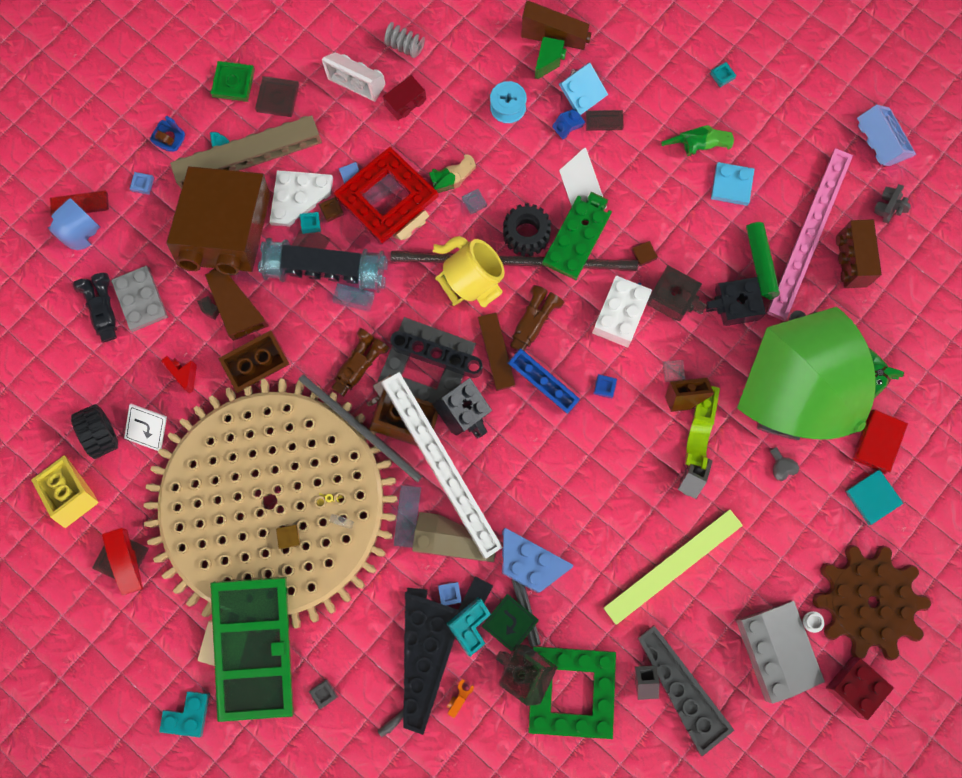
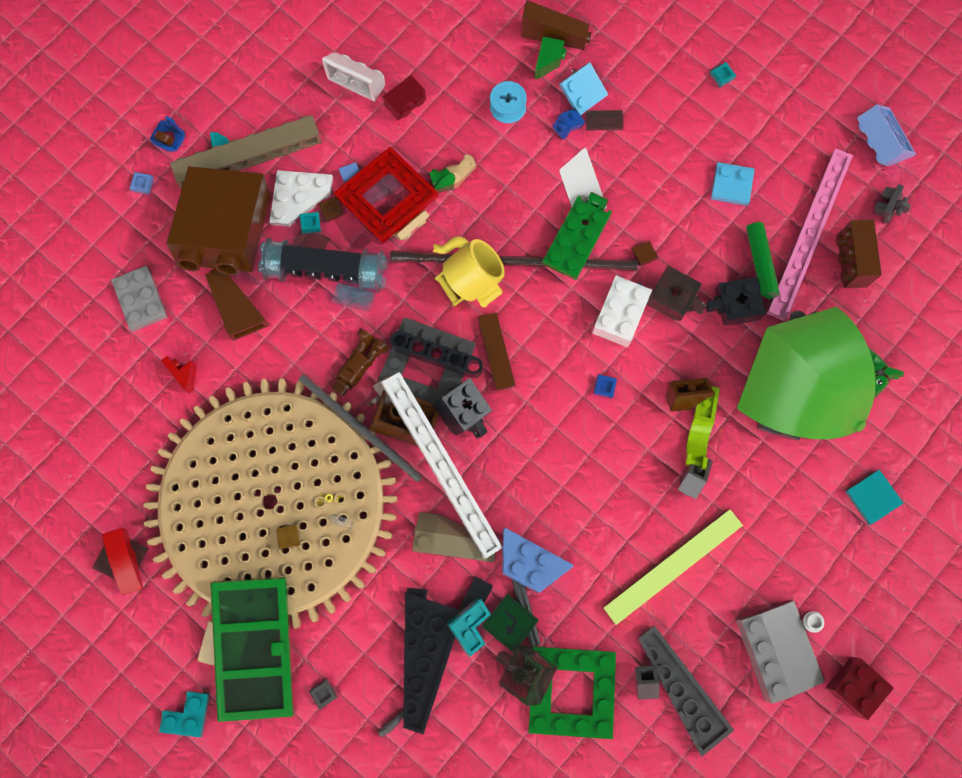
(64, 492): light yellow slope -> none
(73, 226): medium blue brick -> none
(87, 202): clear red tile -> none
(94, 431): black tyre -> none
(99, 307): black piece -> none
(145, 427): white piece -> none
(208, 308): clear smoke piece -> none
(232, 81): green plate -> none
(254, 361): reddish brown slope -> none
(277, 96): clear smoke tile -> none
(403, 42): light grey piece -> none
(407, 516): clear light blue tile -> none
(450, 594): medium blue tile -> none
(456, 703): orange plate -> none
(474, 201): clear light blue tile -> none
(531, 216): black tyre -> none
(533, 319): reddish brown piece -> none
(544, 381): blue brick -> none
(673, 370): clear tile -> none
(702, 139): animal -> none
(783, 466): dark grey rock -> none
(850, 608): reddish brown plate -> none
(880, 441): red piece -> none

